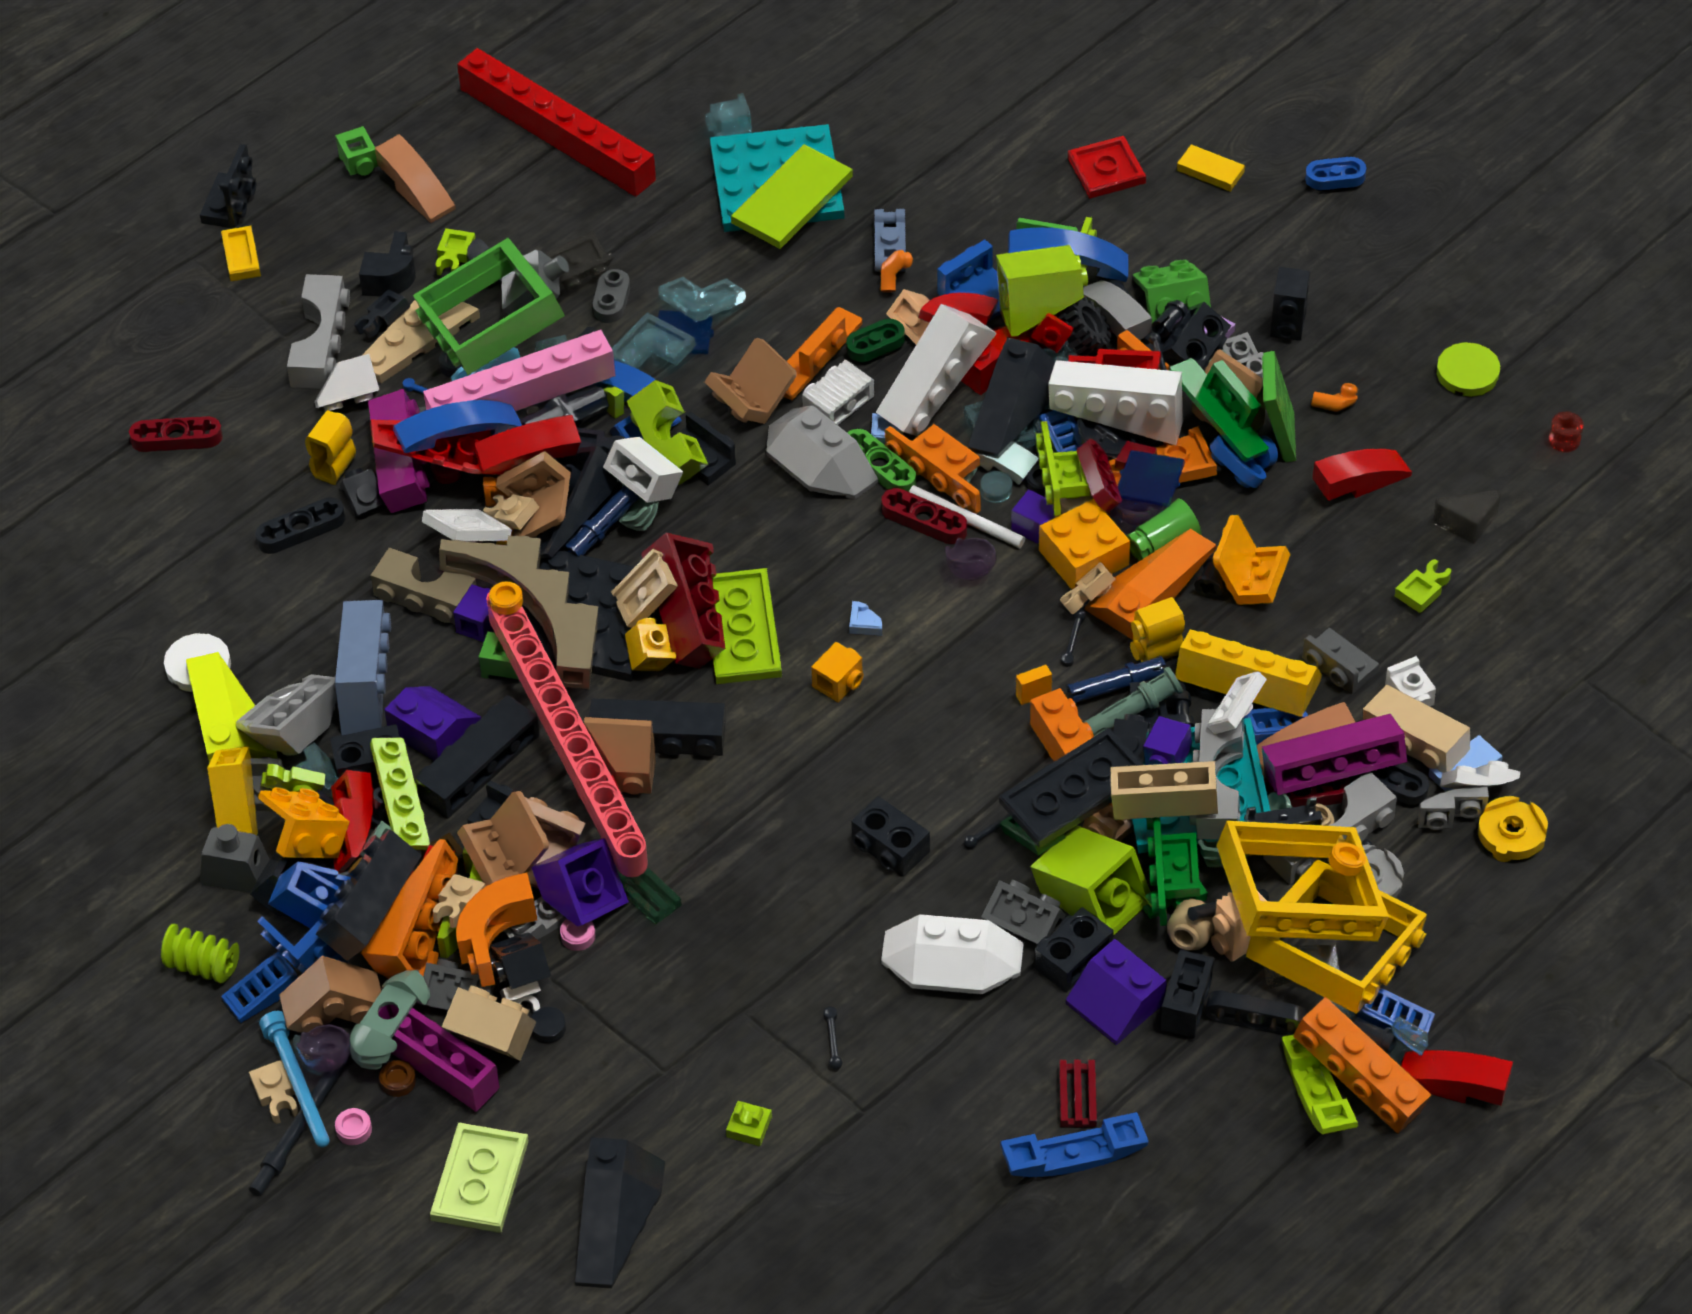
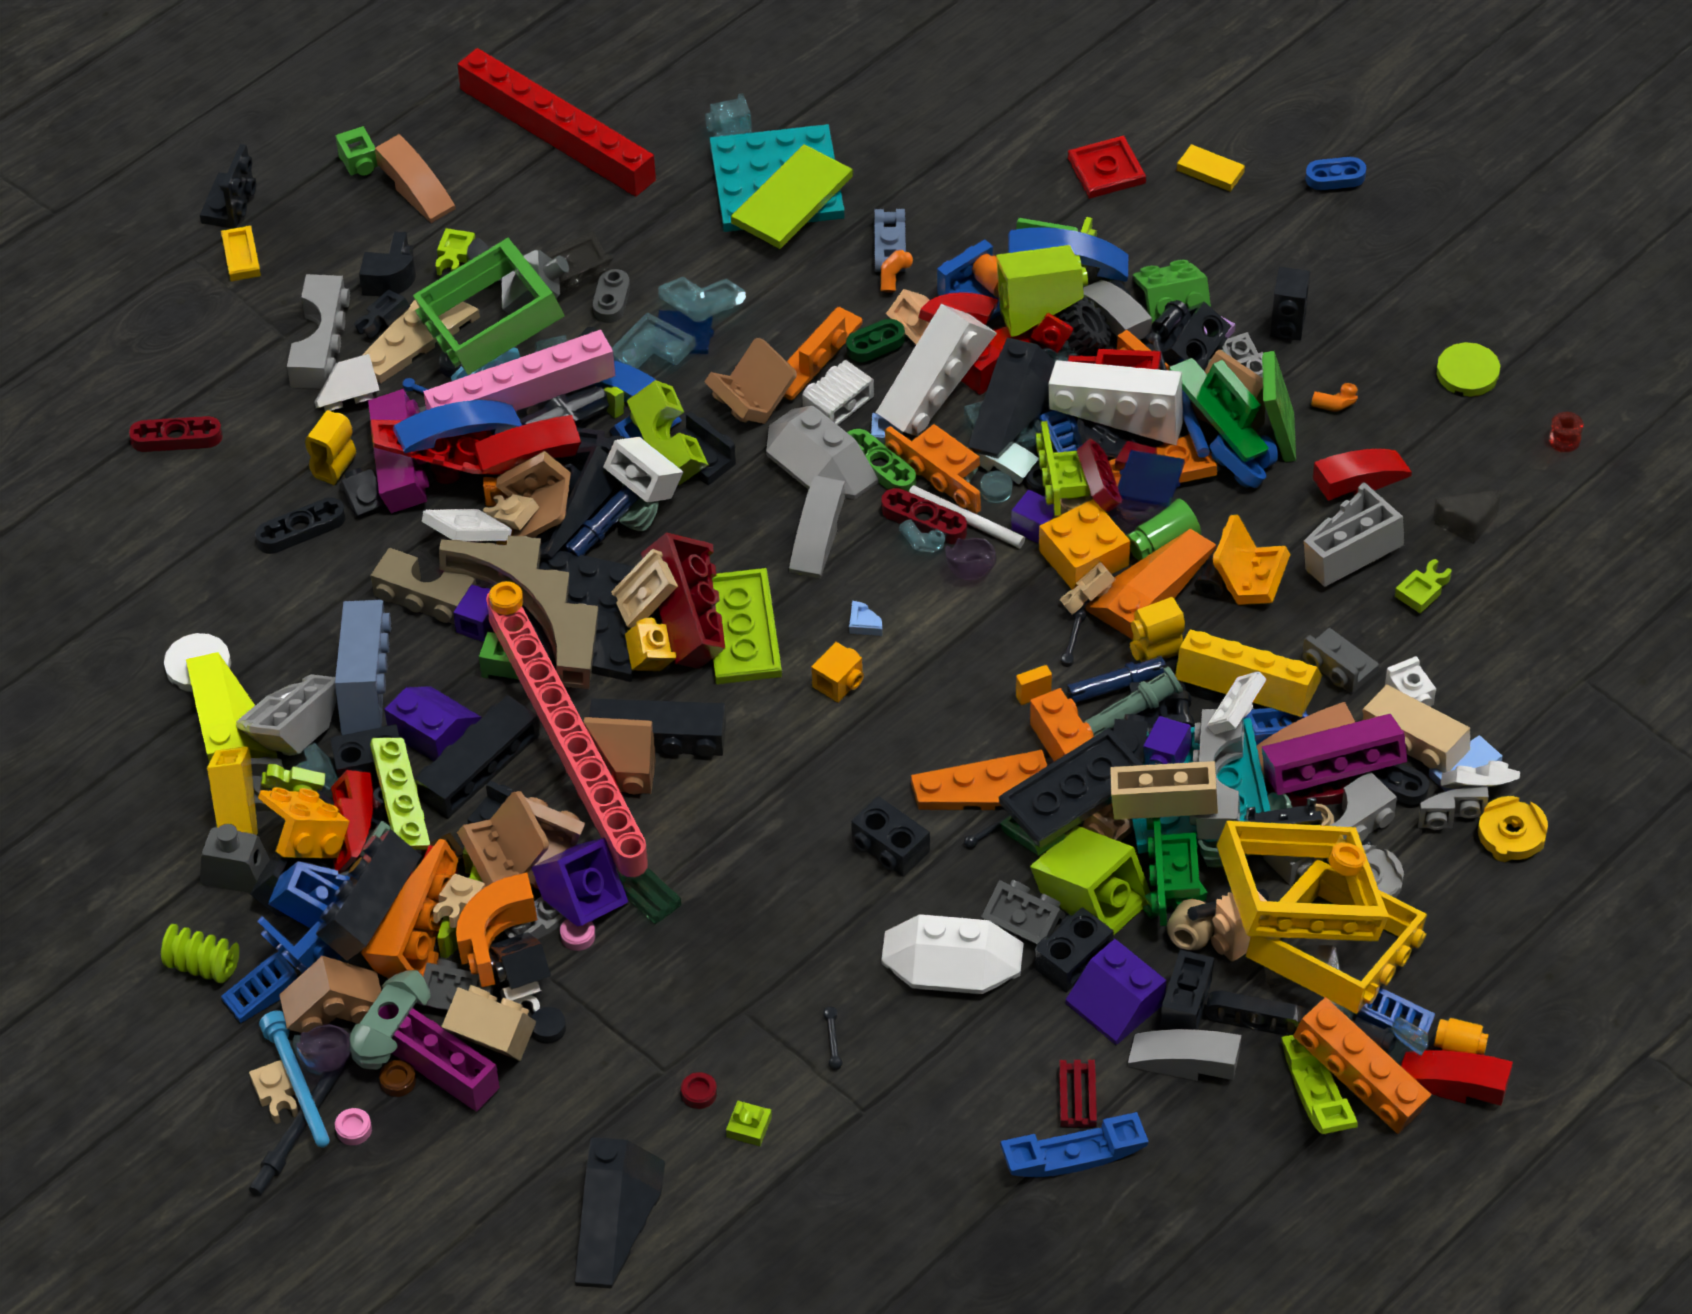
(479, 1177): yellowish green tile -> none
(699, 1090): none -> dark red tile
(817, 526): none -> light grey slope
(920, 541): none -> clear light blue arm
(974, 783): none -> orange wing
(986, 273): none -> orange brick
(1186, 1053): none -> light grey slope
(1194, 428): none -> blue bar
(1353, 537): none -> light grey wedge
(1461, 1036): none -> light orange brick

